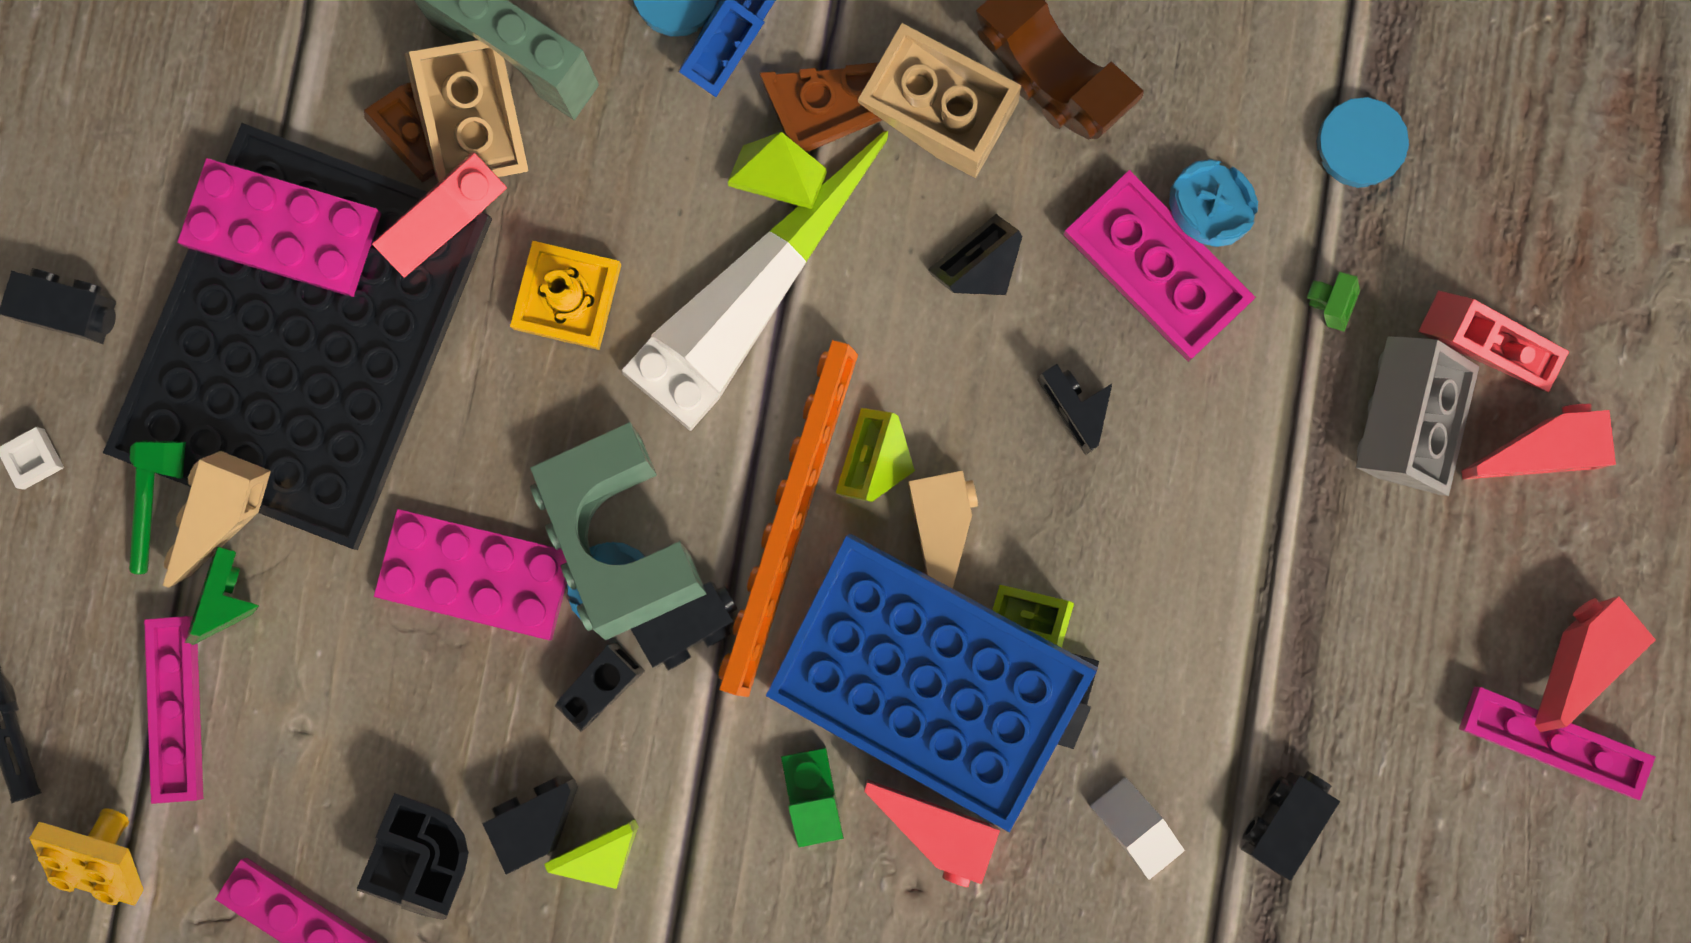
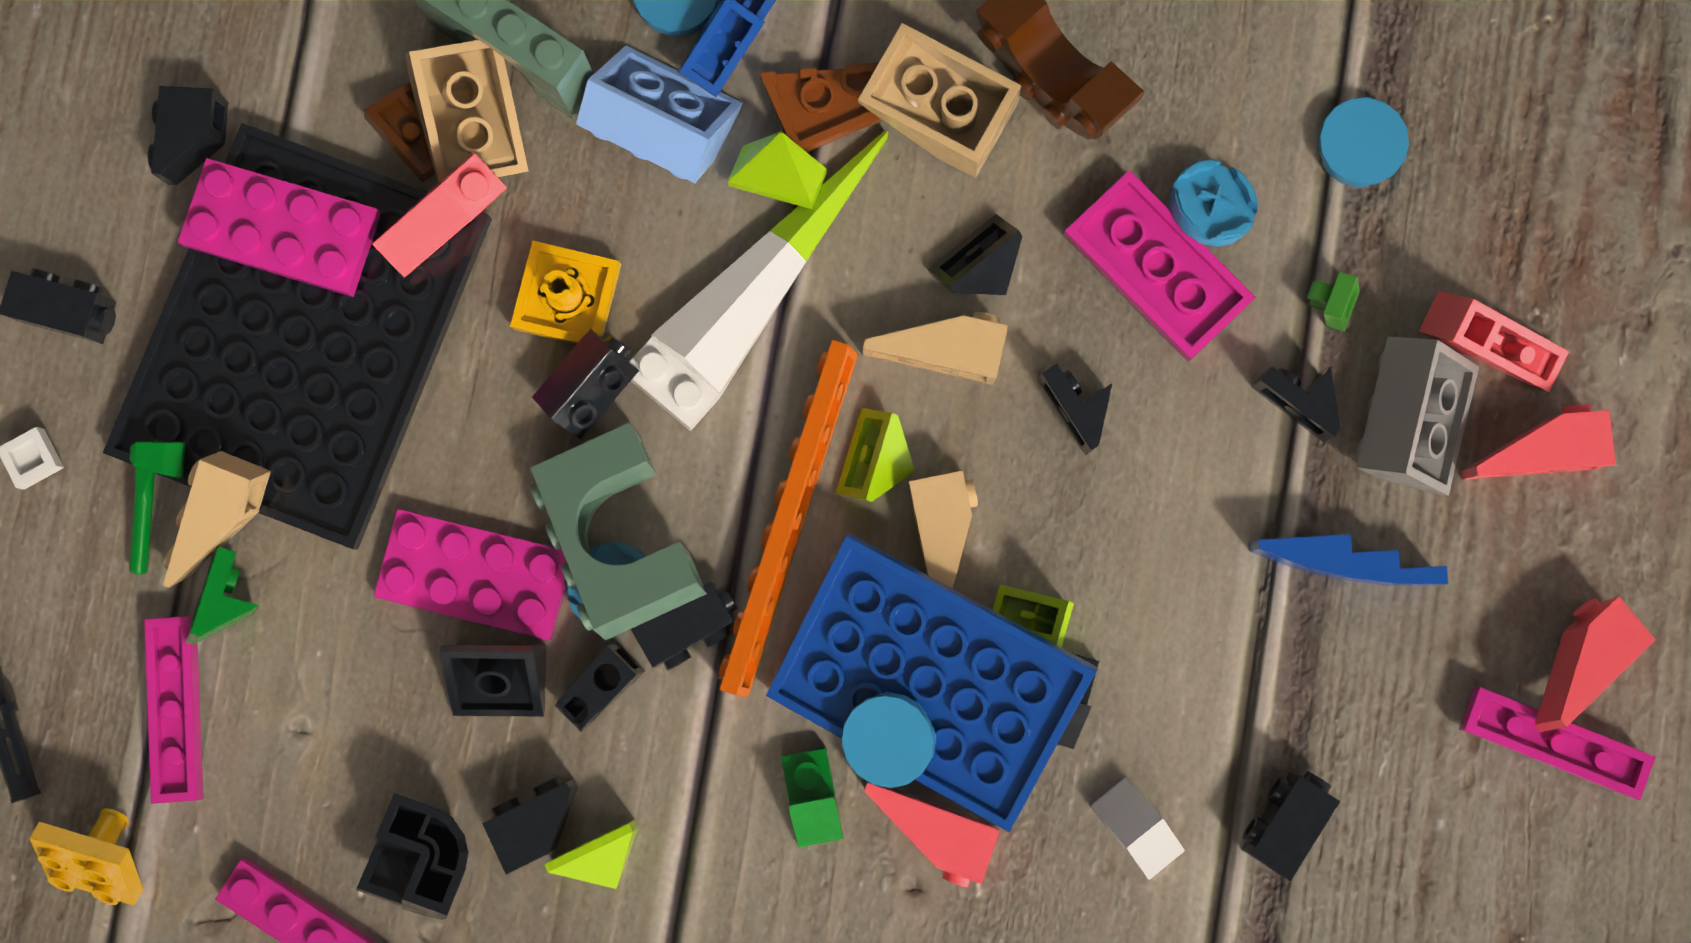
(187, 131): none -> black slope
(495, 679): none -> black slope
(586, 382): none -> black brick
(657, 113): none -> light blue slope
(888, 740): none -> dark azure tile
(954, 347): none -> tan slope
(1311, 408): none -> black slope
(1334, 558): none -> blue slope

